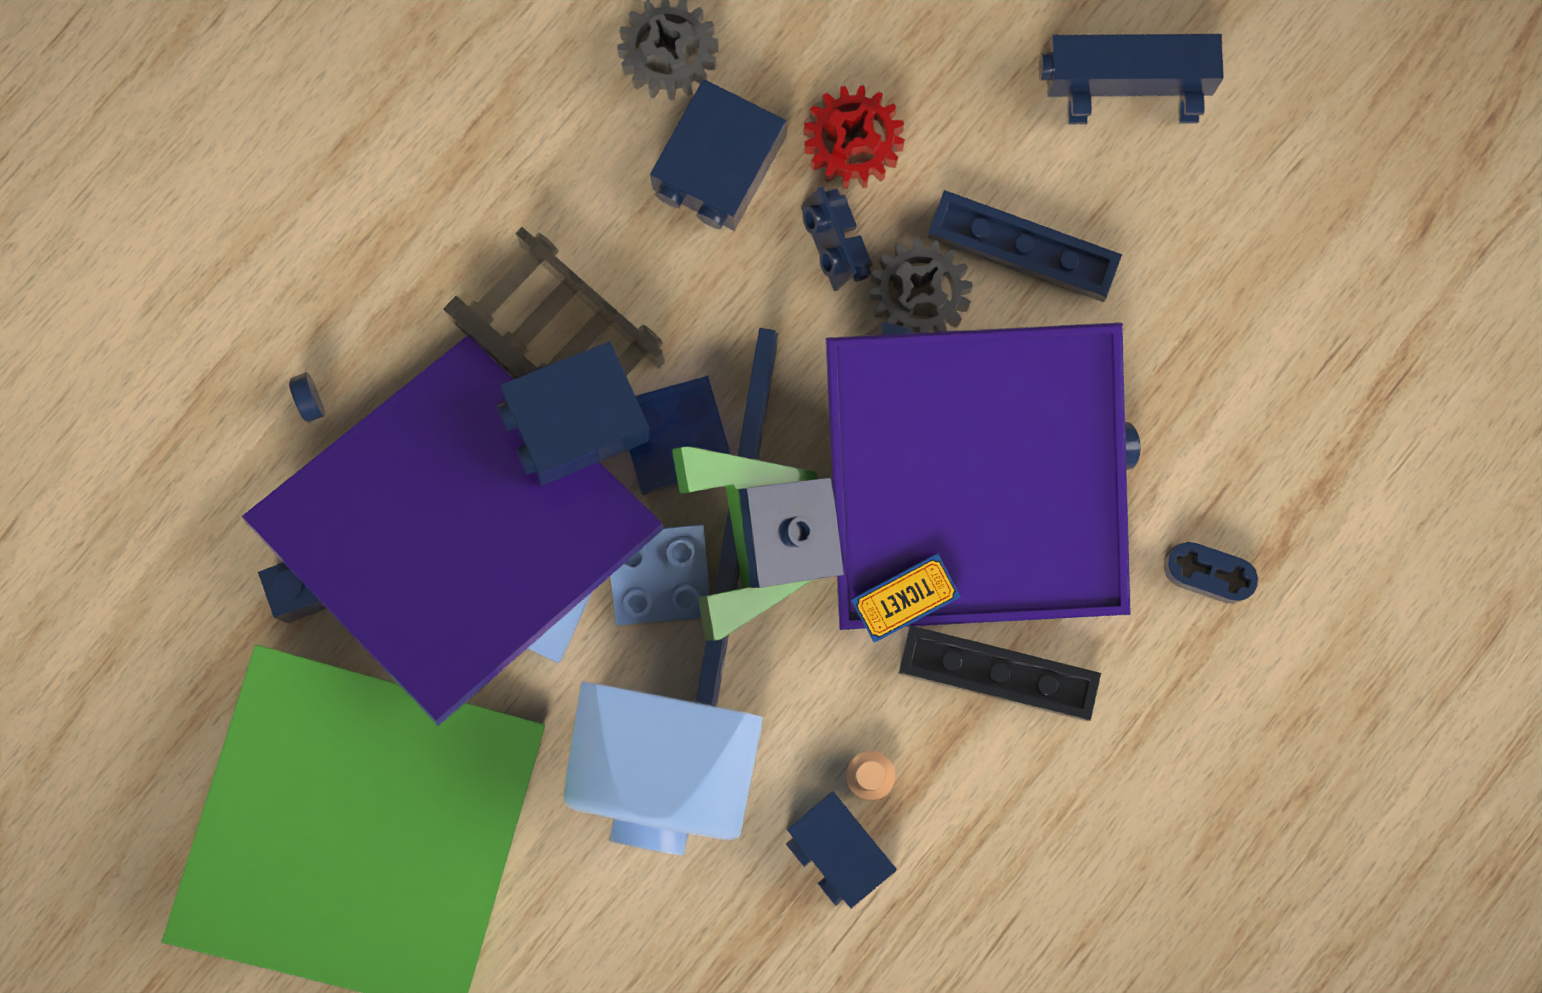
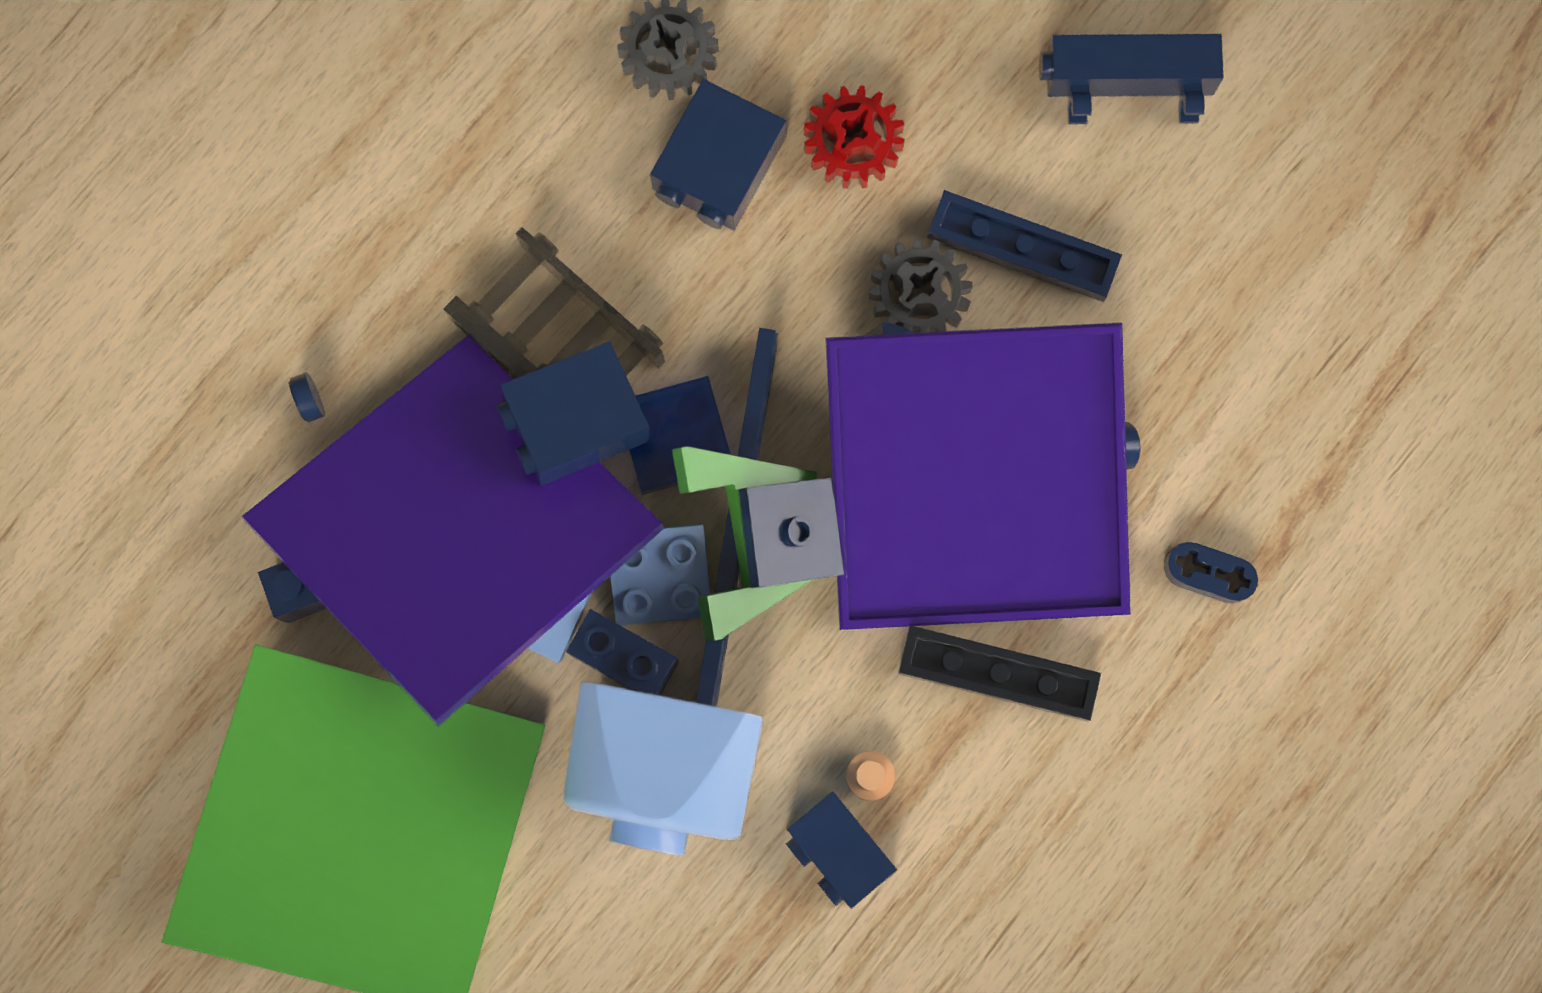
(622, 655): none -> dark blue brick
(826, 219): dark blue hinge -> none
(905, 597): tile -> none

